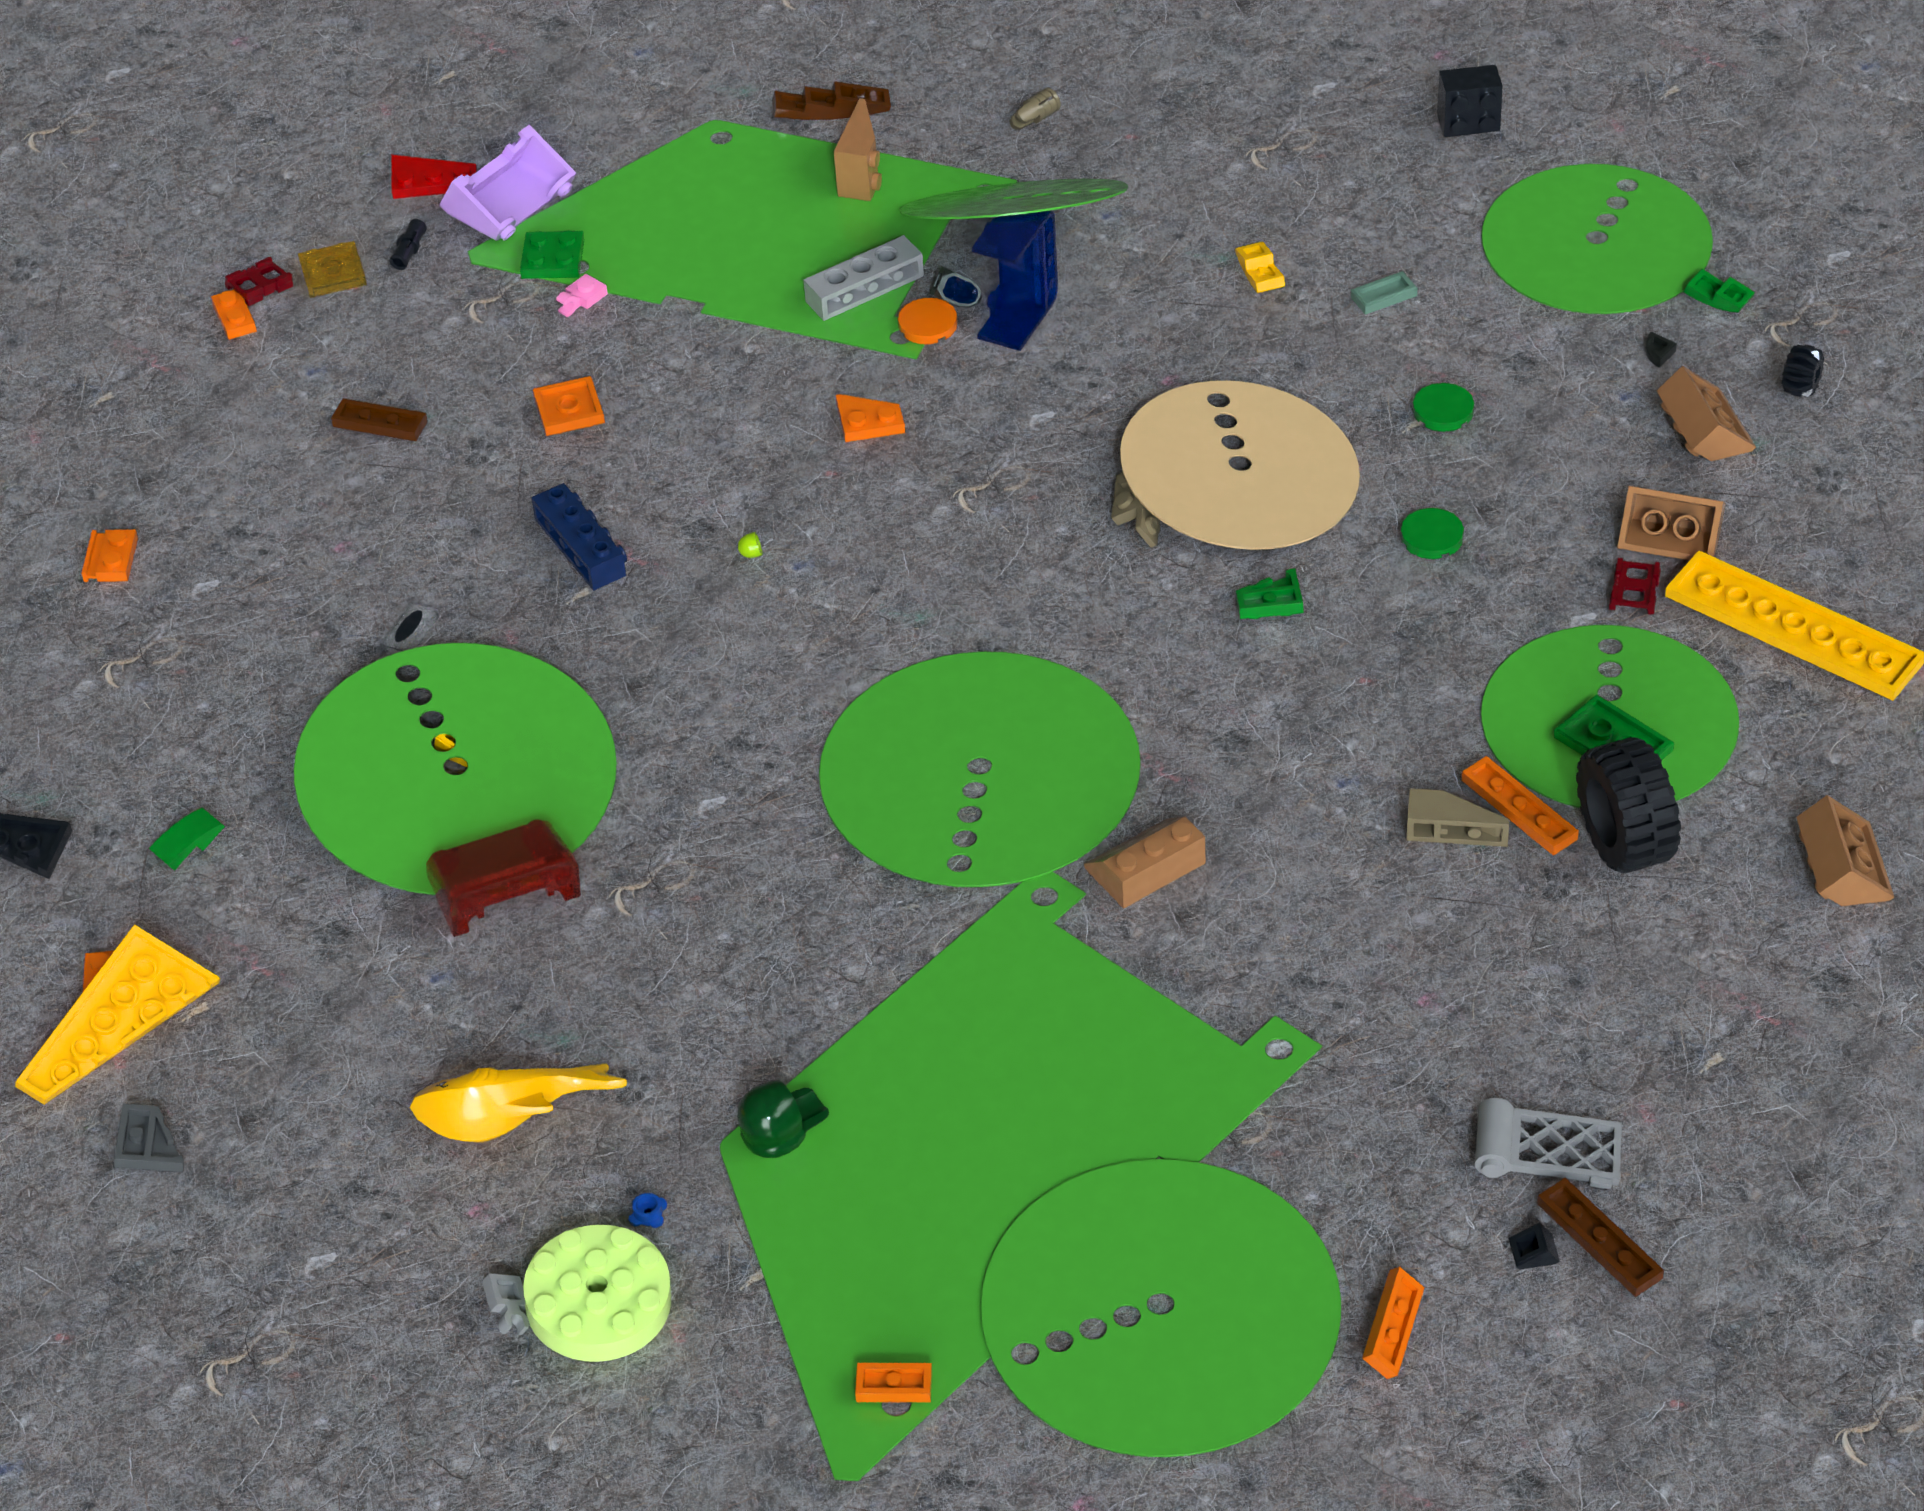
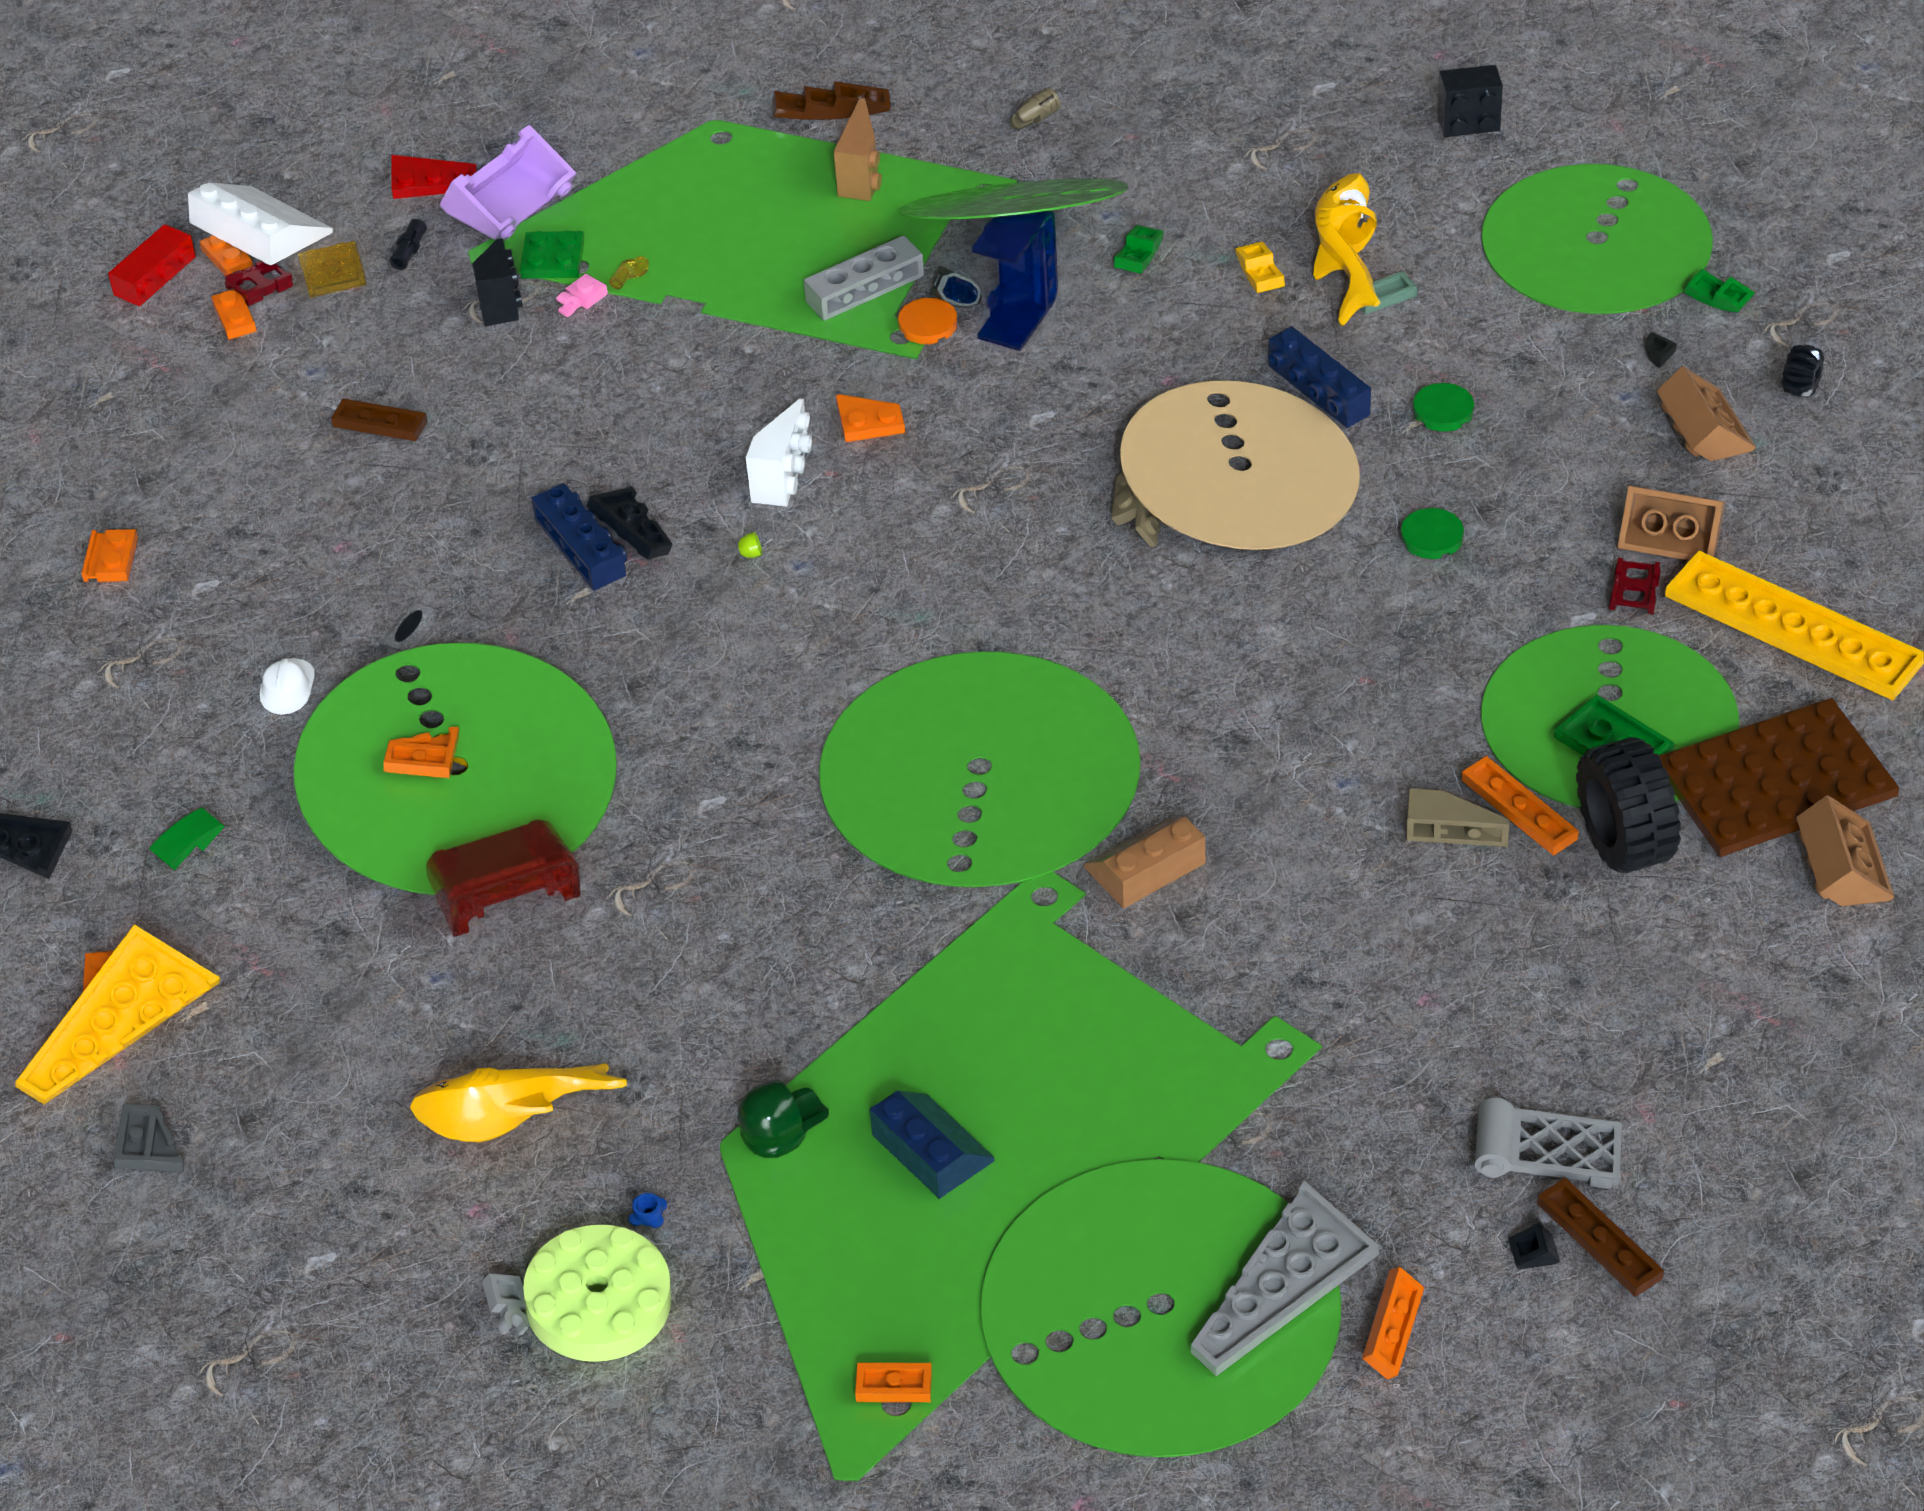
(151, 265): none -> red brick
(225, 255): none -> orange plate
(253, 221): none -> white slope
(286, 685): none -> white piece
(422, 754): none -> orange wing
(496, 285): none -> black slope
(568, 406): orange plate -> none
(628, 270): none -> clear yellow arm
(630, 521): none -> black wing
(778, 456): none -> white slope
(927, 1141): none -> dark blue slope
(1139, 249): none -> green slope
(1271, 598): green wing -> none
(1289, 1271): none -> light grey wing
(1319, 377): none -> dark blue brick
(1342, 239): none -> yellow piece
(1765, 775): none -> reddish brown plate

